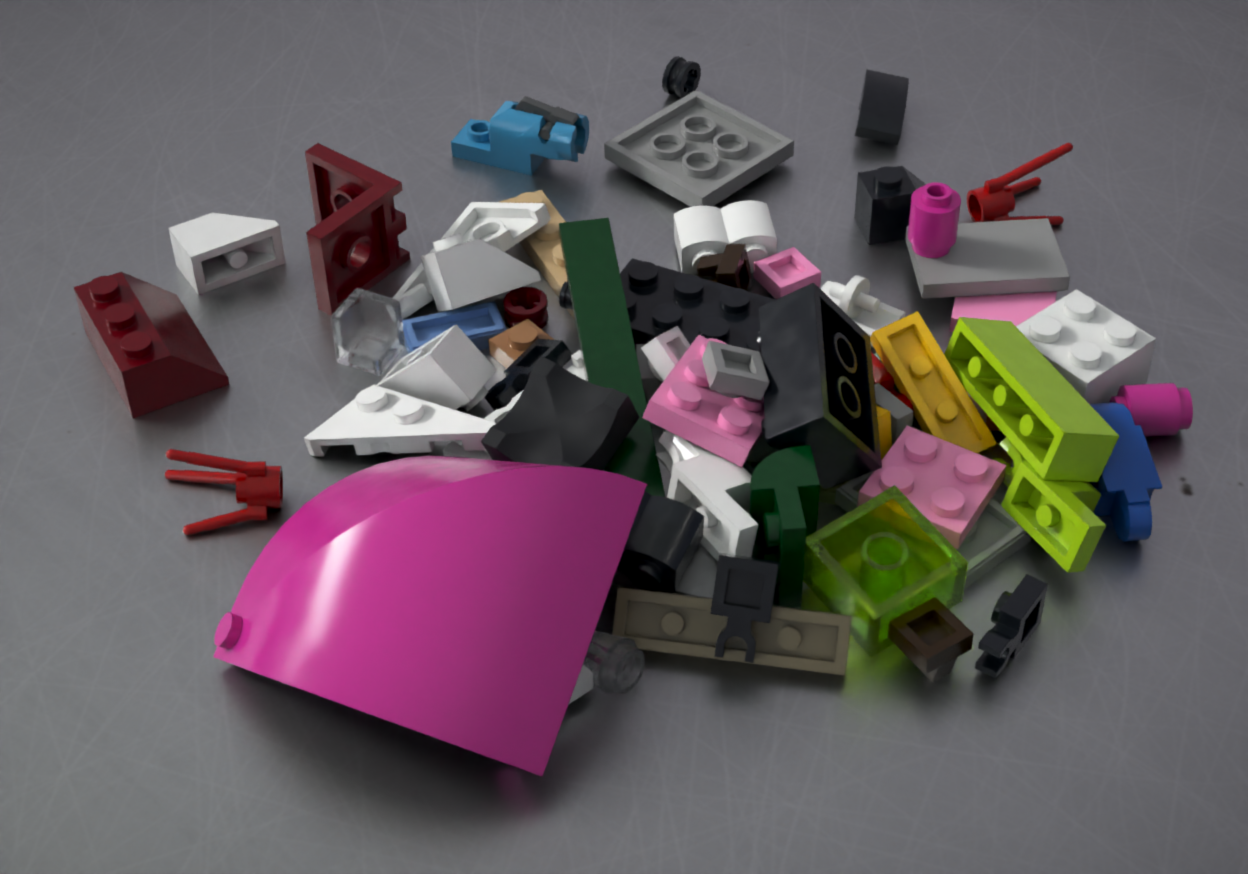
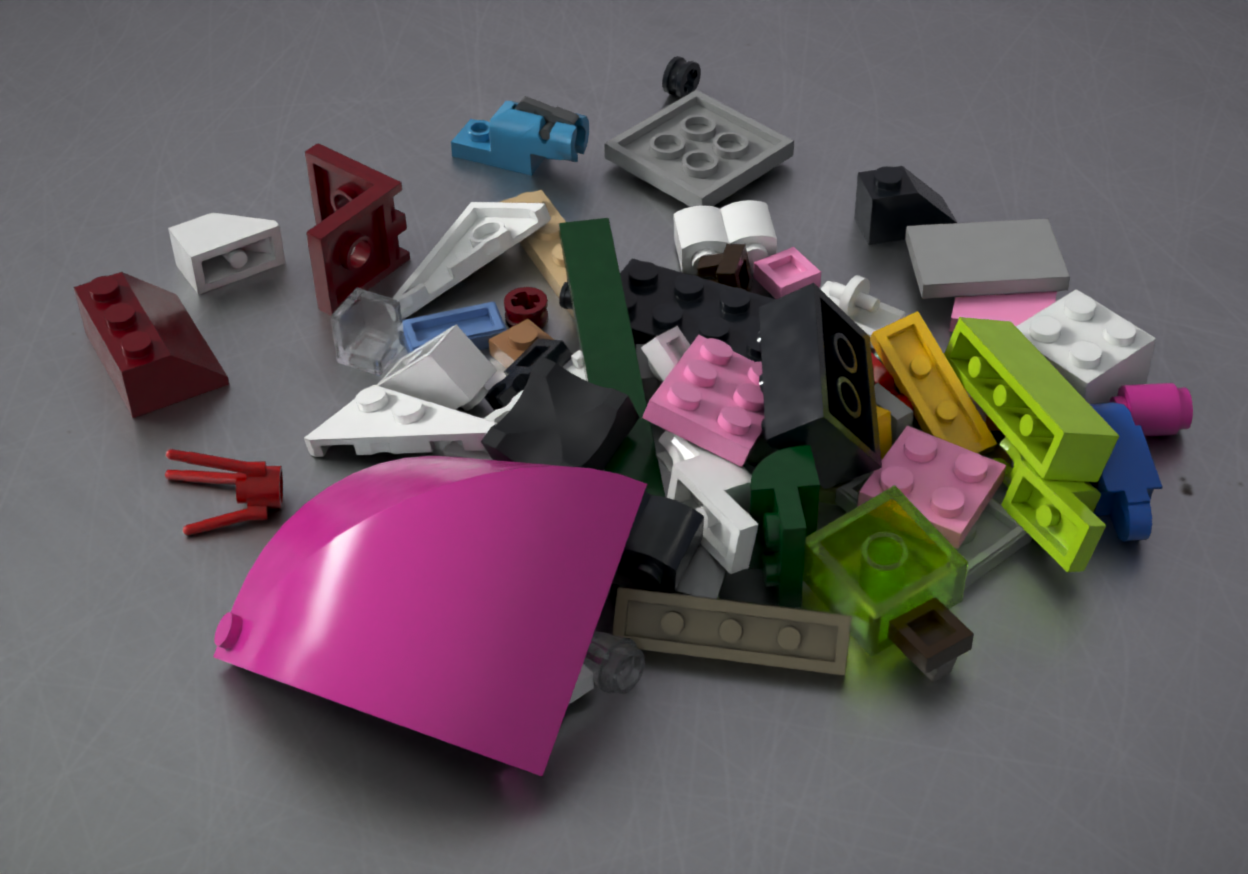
(472, 272): white slope -> none
(735, 371): light grey plate -> none
(743, 594): black plate -> none
(882, 107): black slope -> none
(933, 219): dark pink brick -> none
(997, 199): red plant -> none
(1015, 620): black plate -> none

